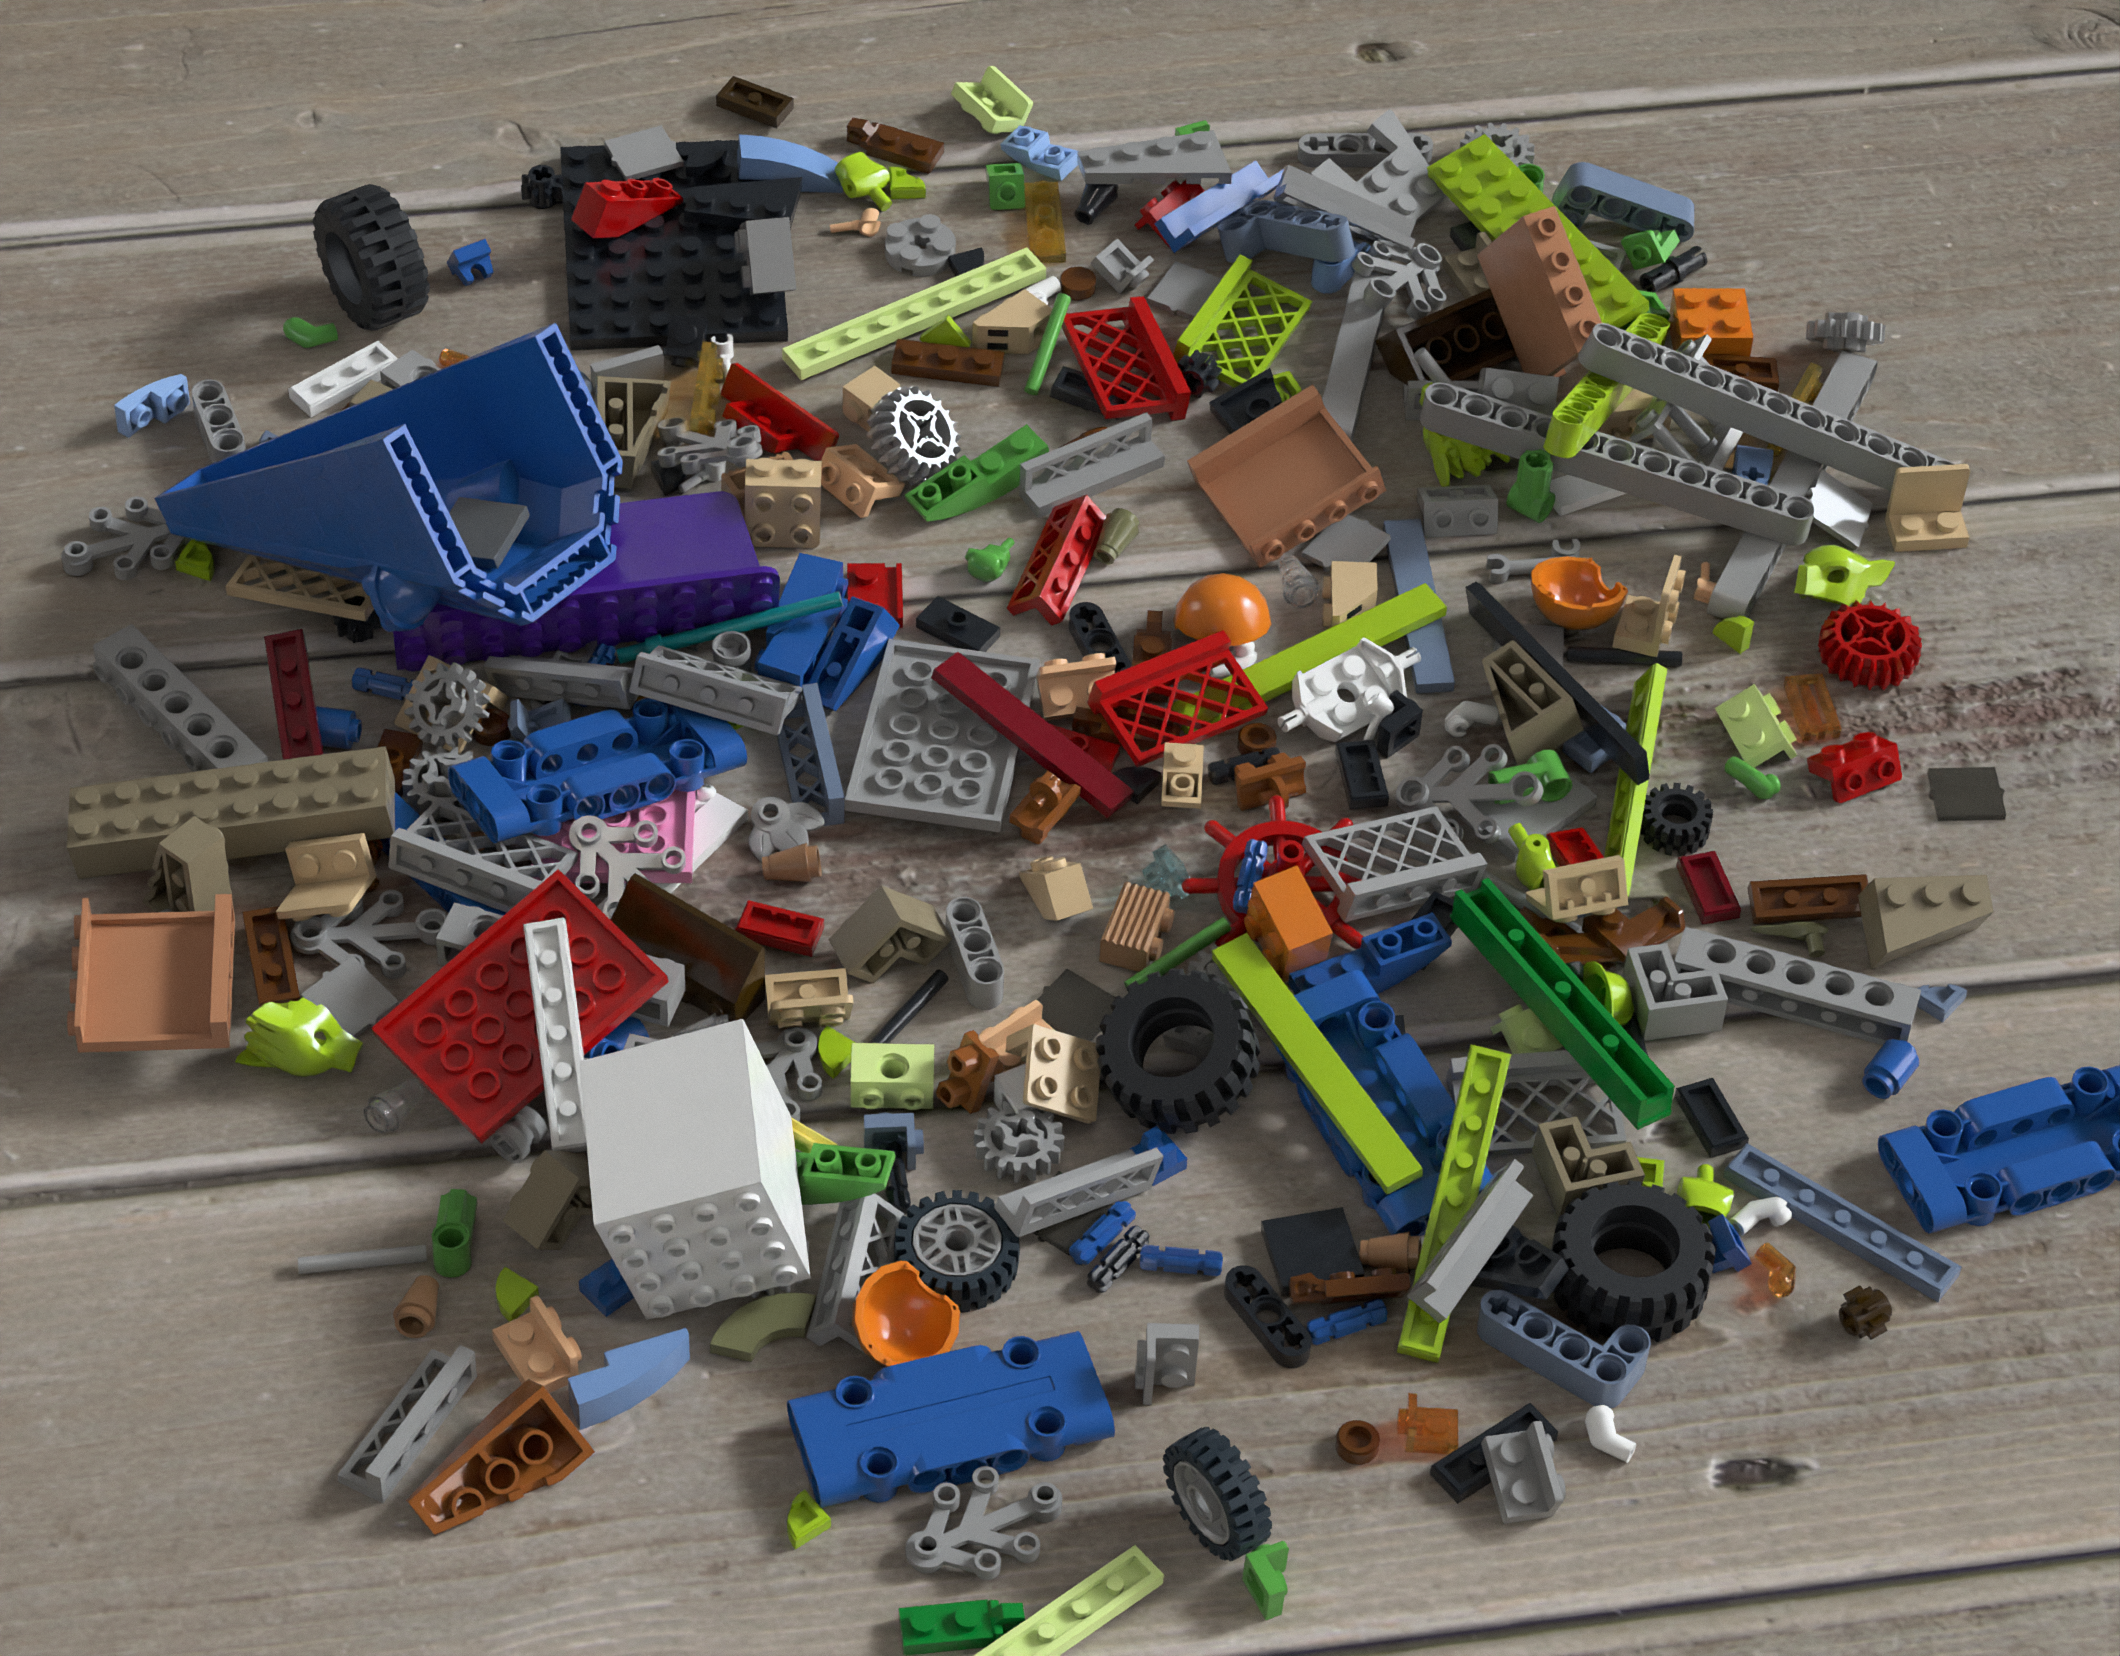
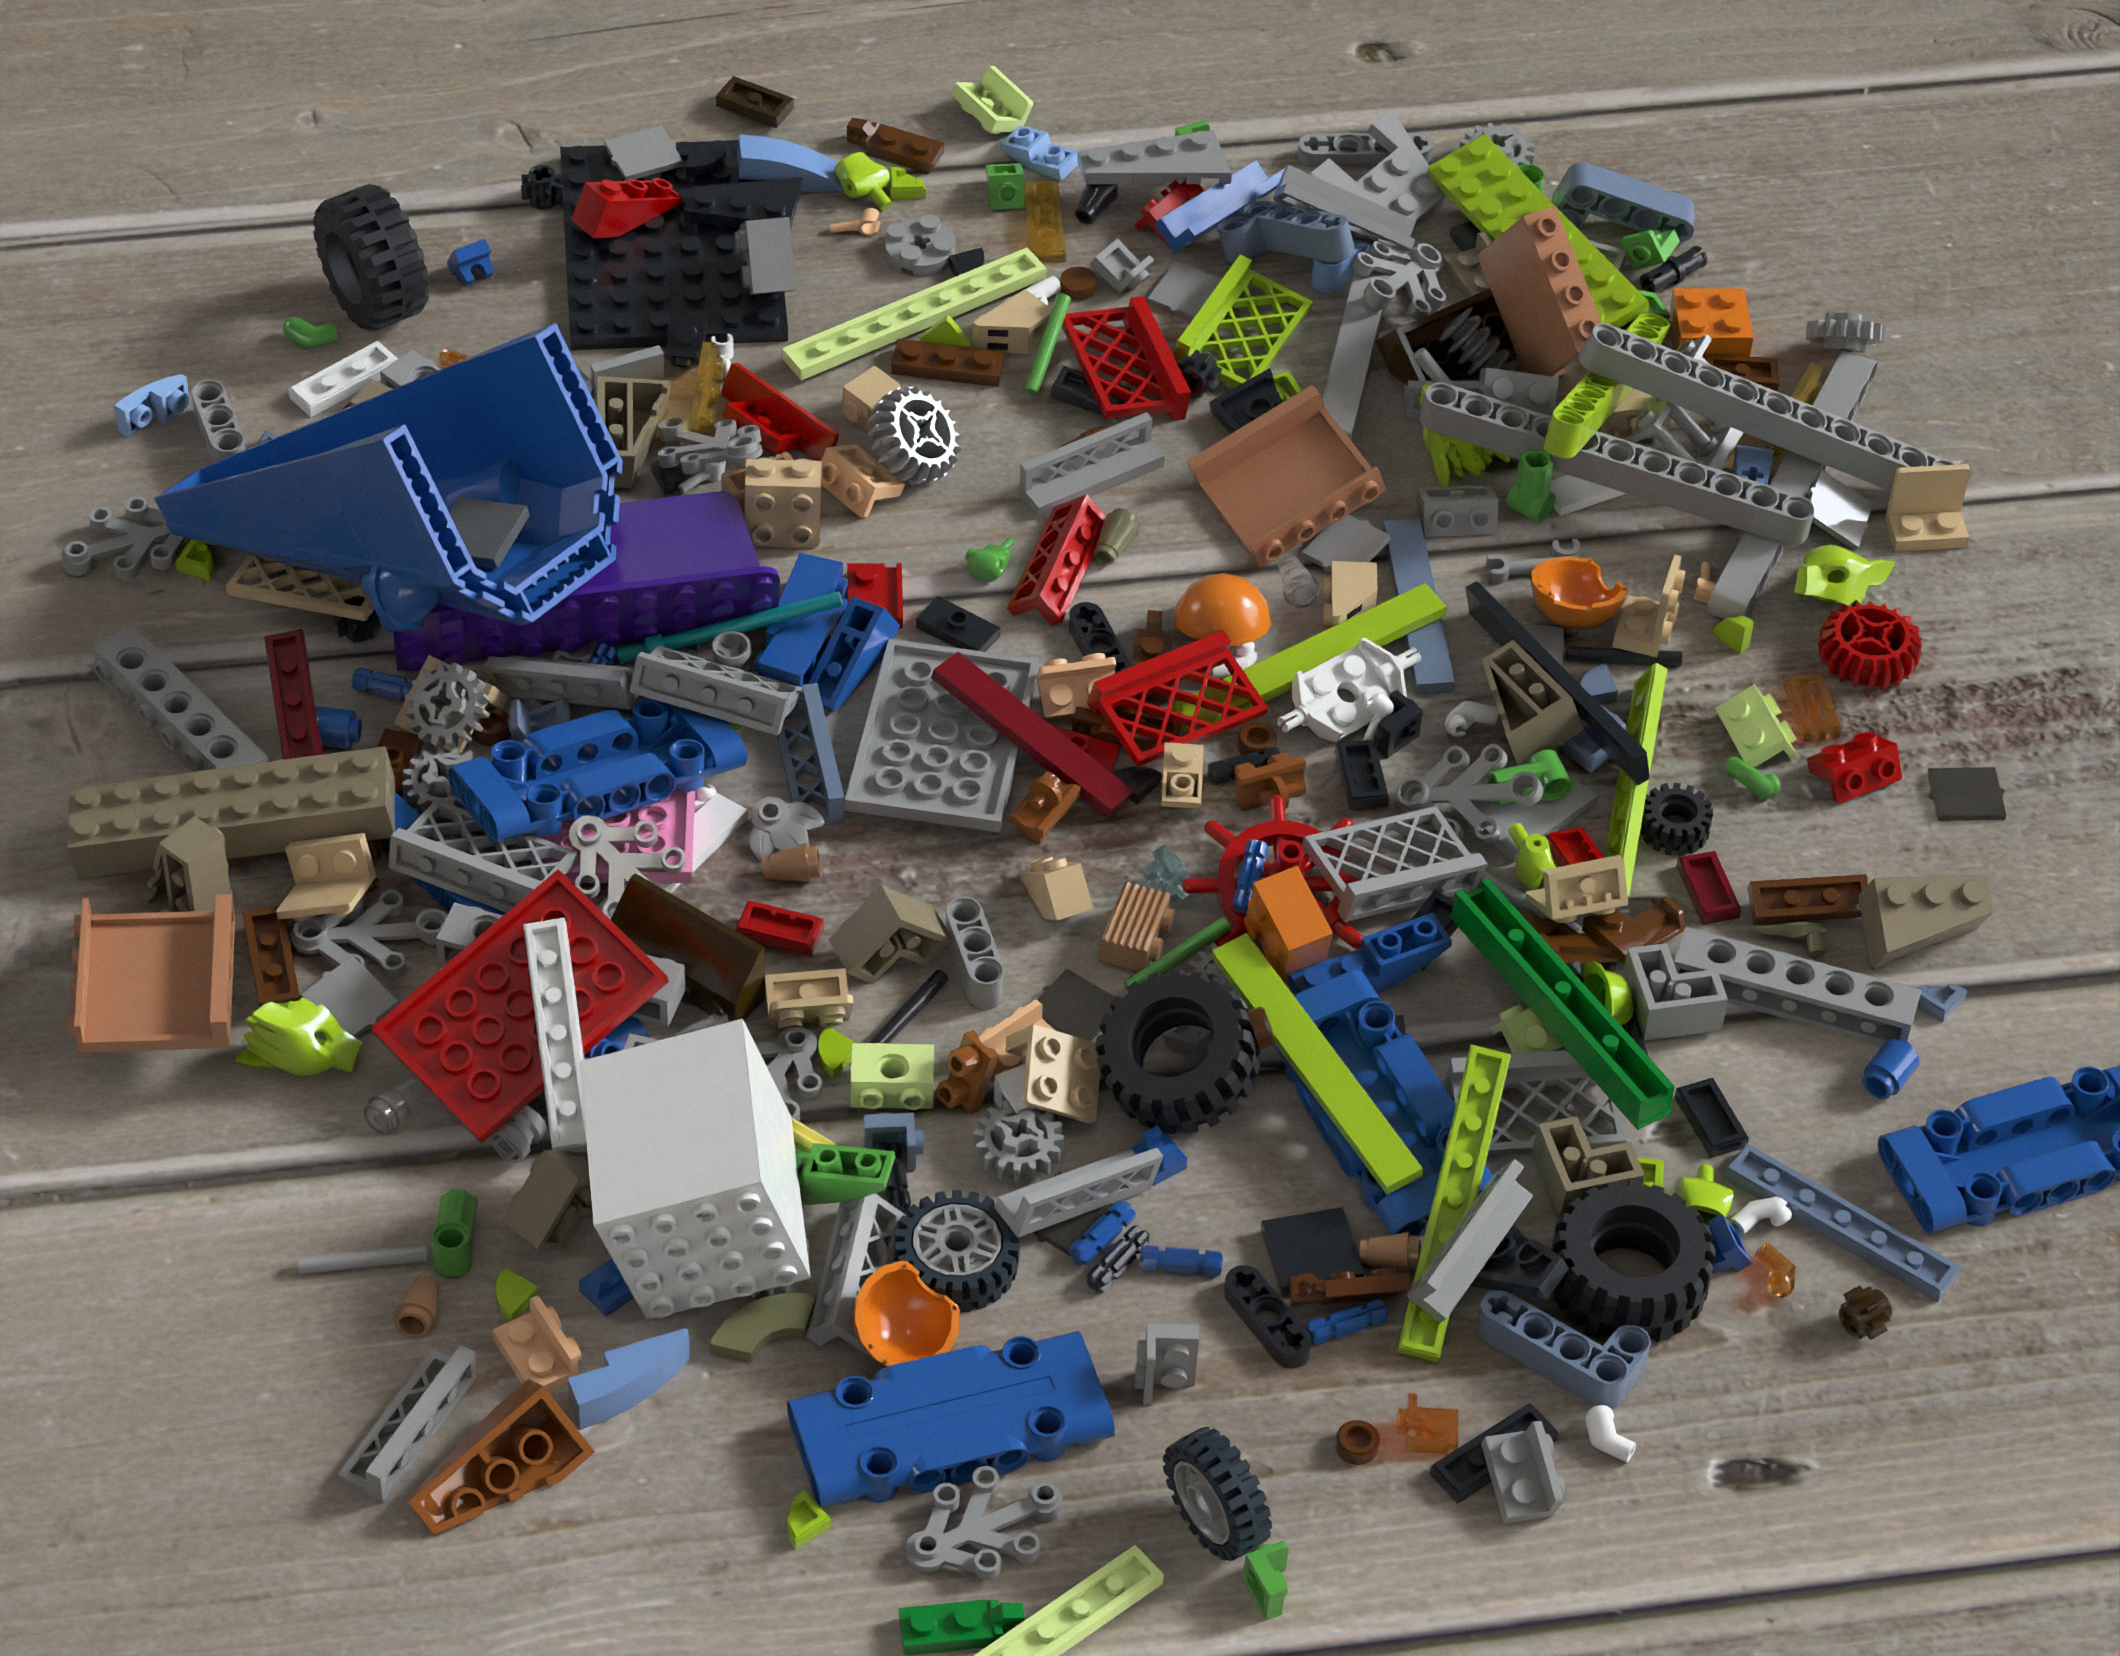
(974, 483): bright green slope -> none
(1261, 1027): none -> reddish brown tile
(1474, 344): none -> dark grey piece
(1600, 684): none -> sand blue tile

